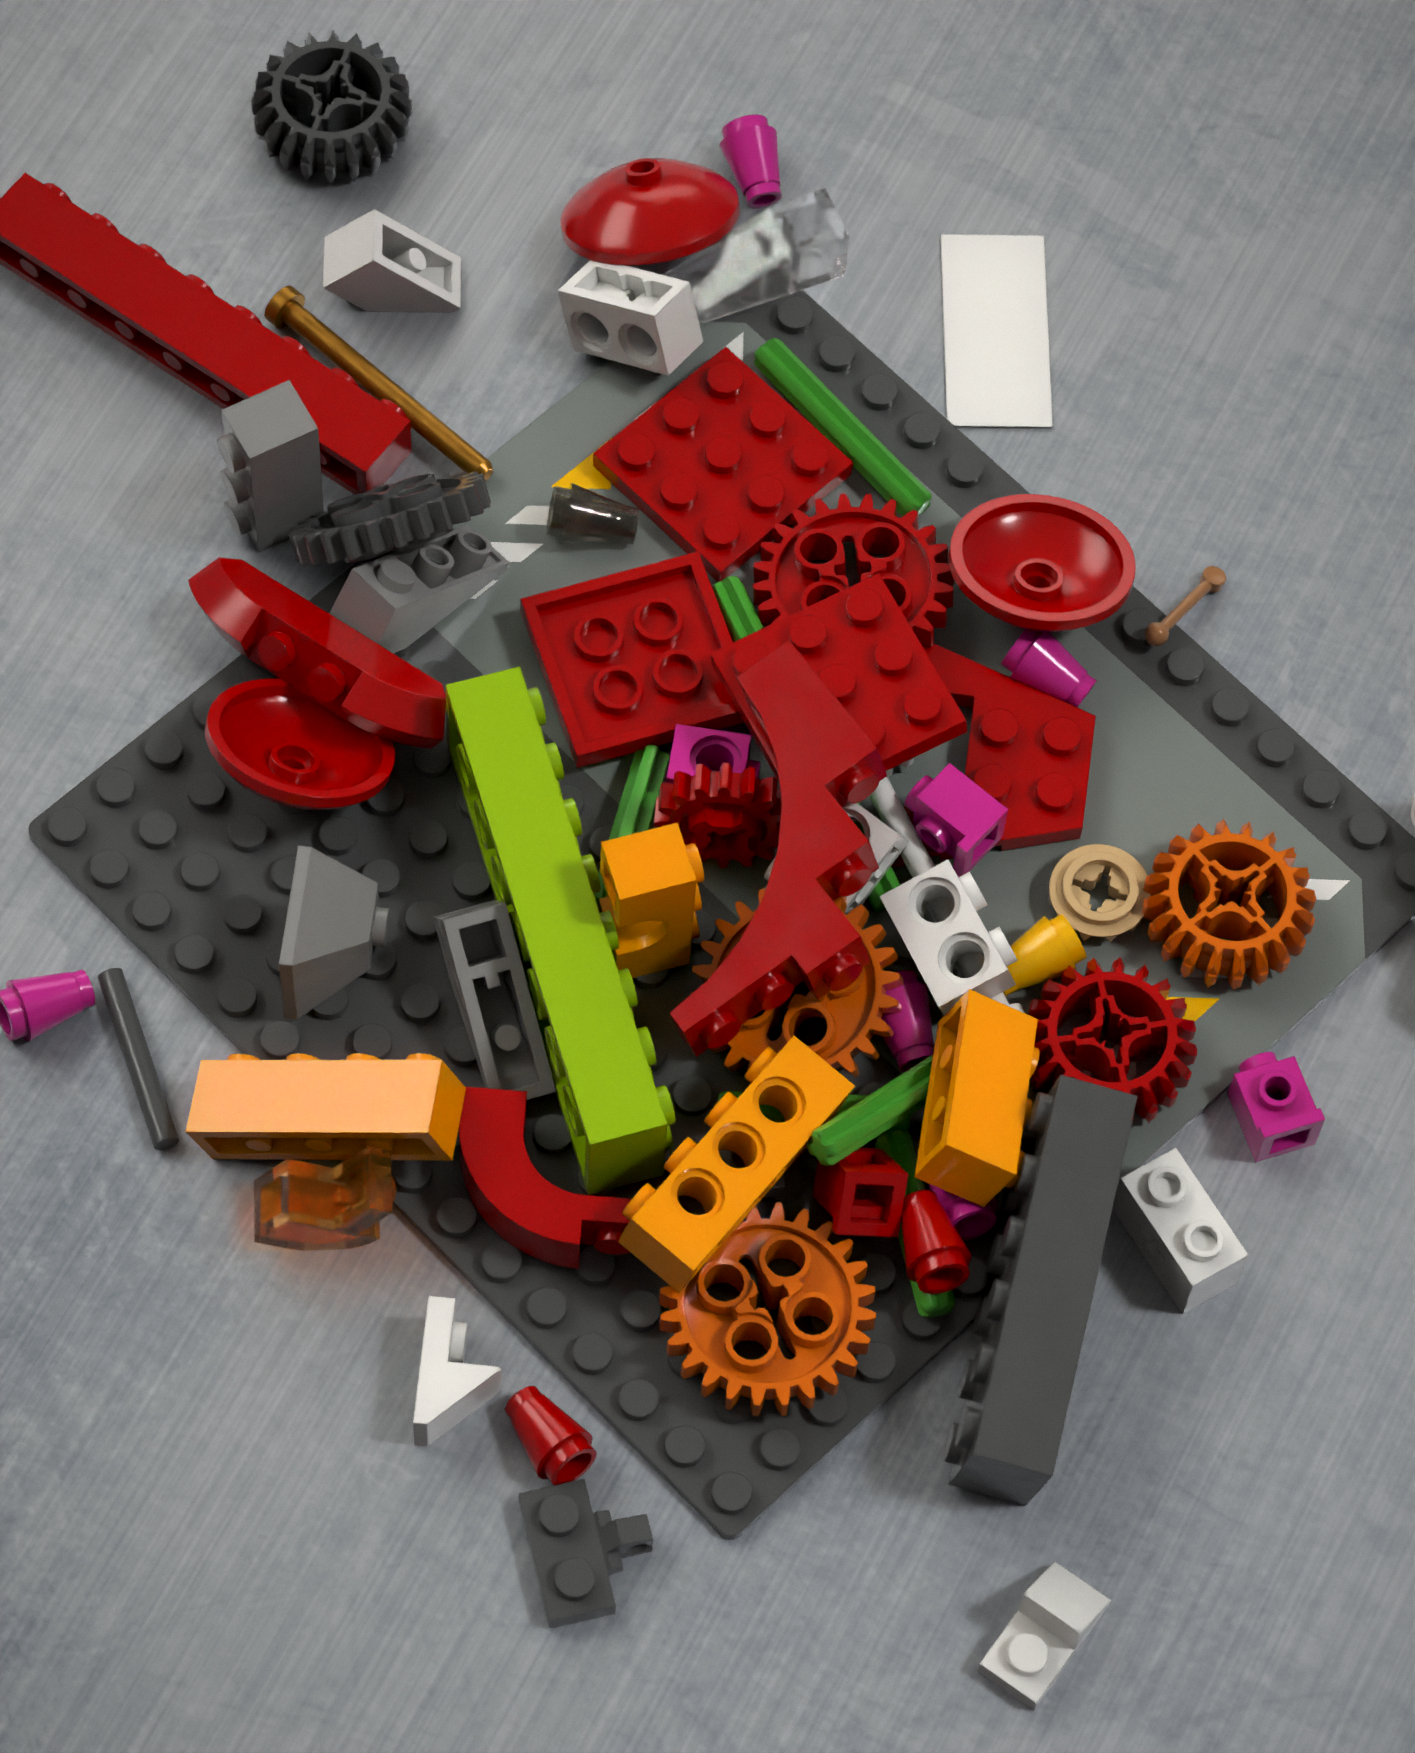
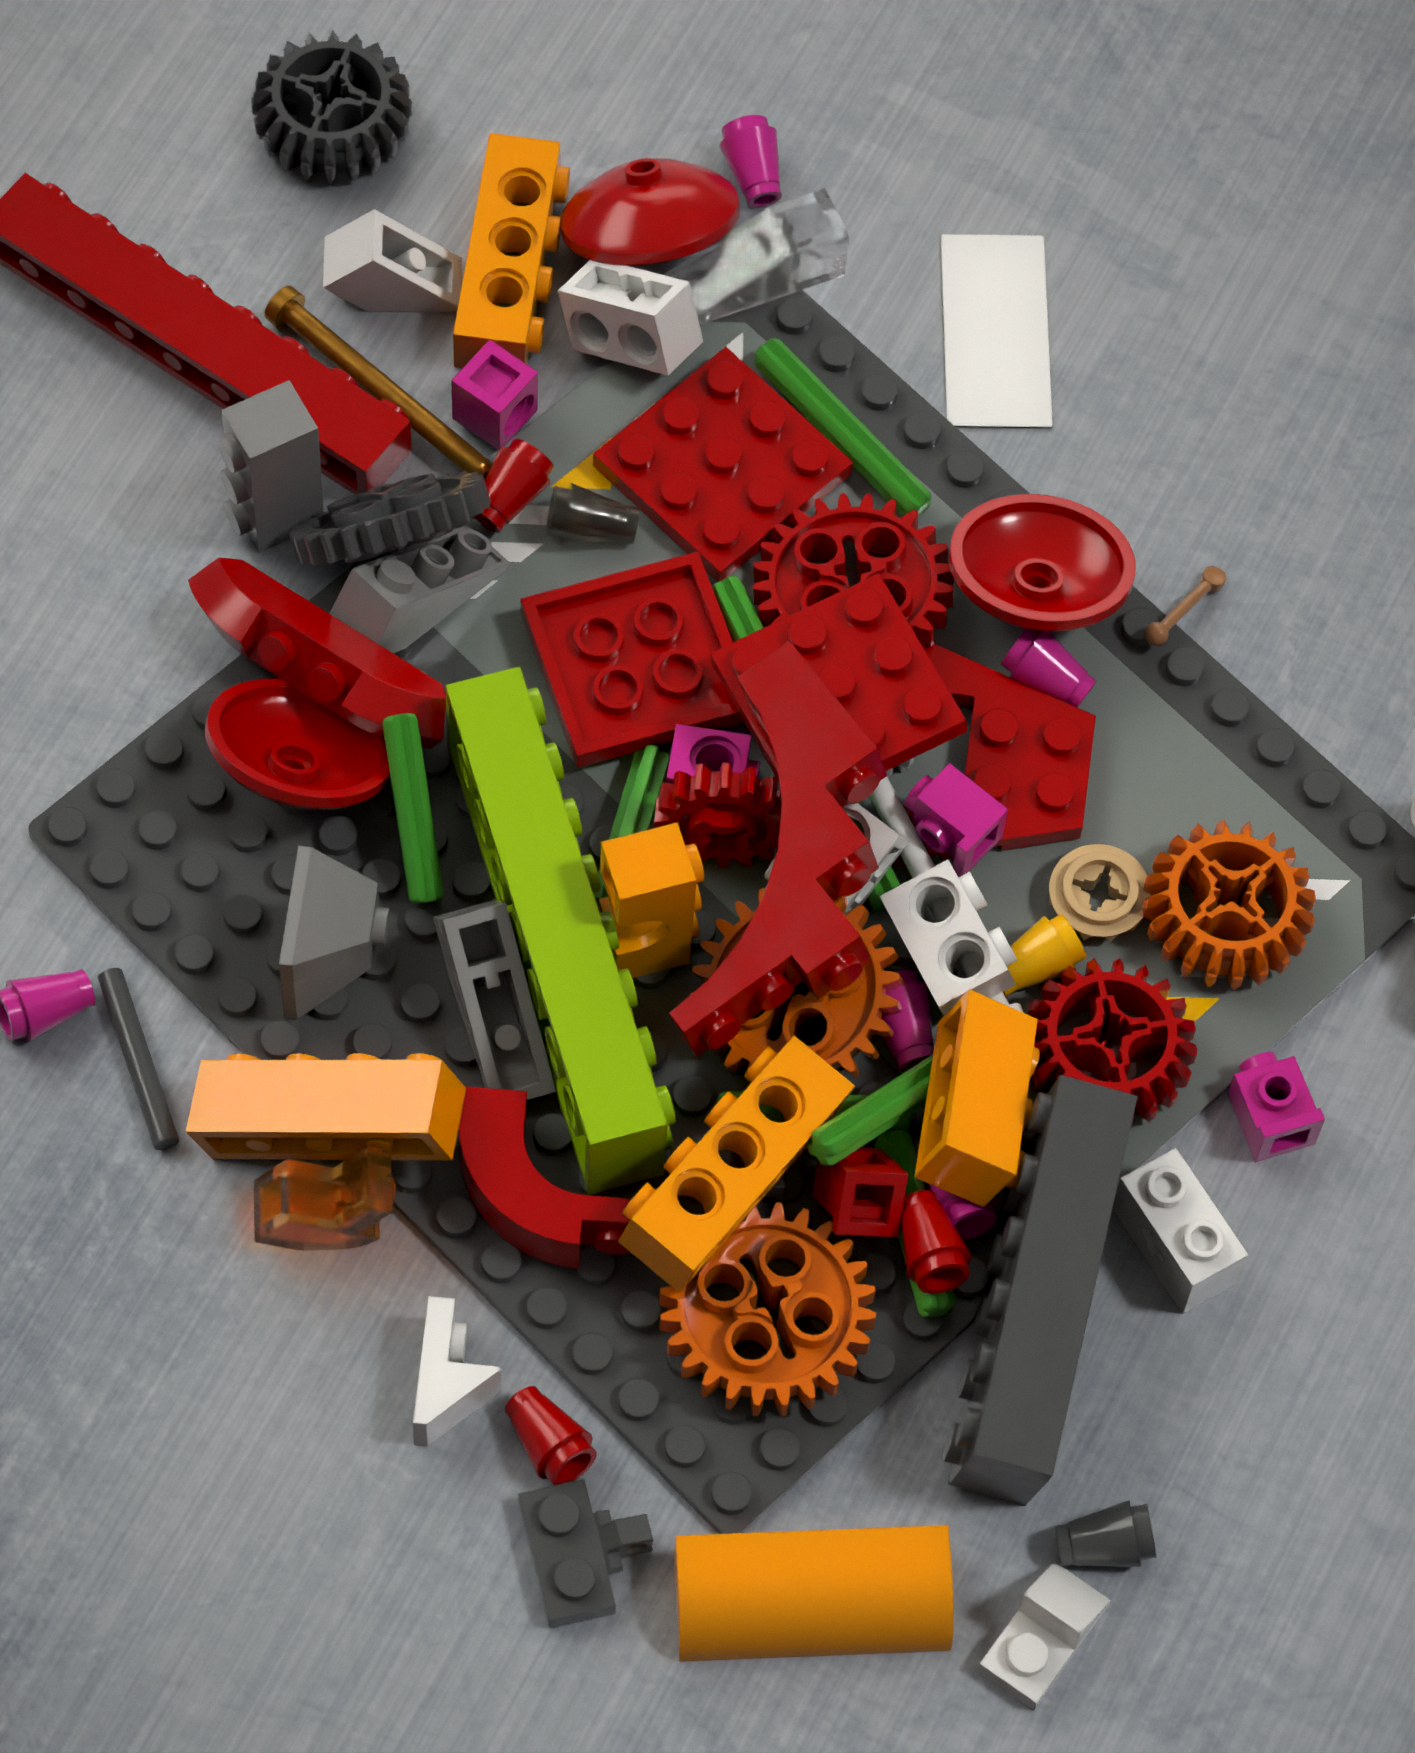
(413, 808): none -> bright green axle
(494, 395): none -> dark pink brick
(512, 173): none -> light orange brick
(513, 482): none -> red cone
(813, 1593): none -> light orange brick
(1108, 1537): none -> dark grey cone

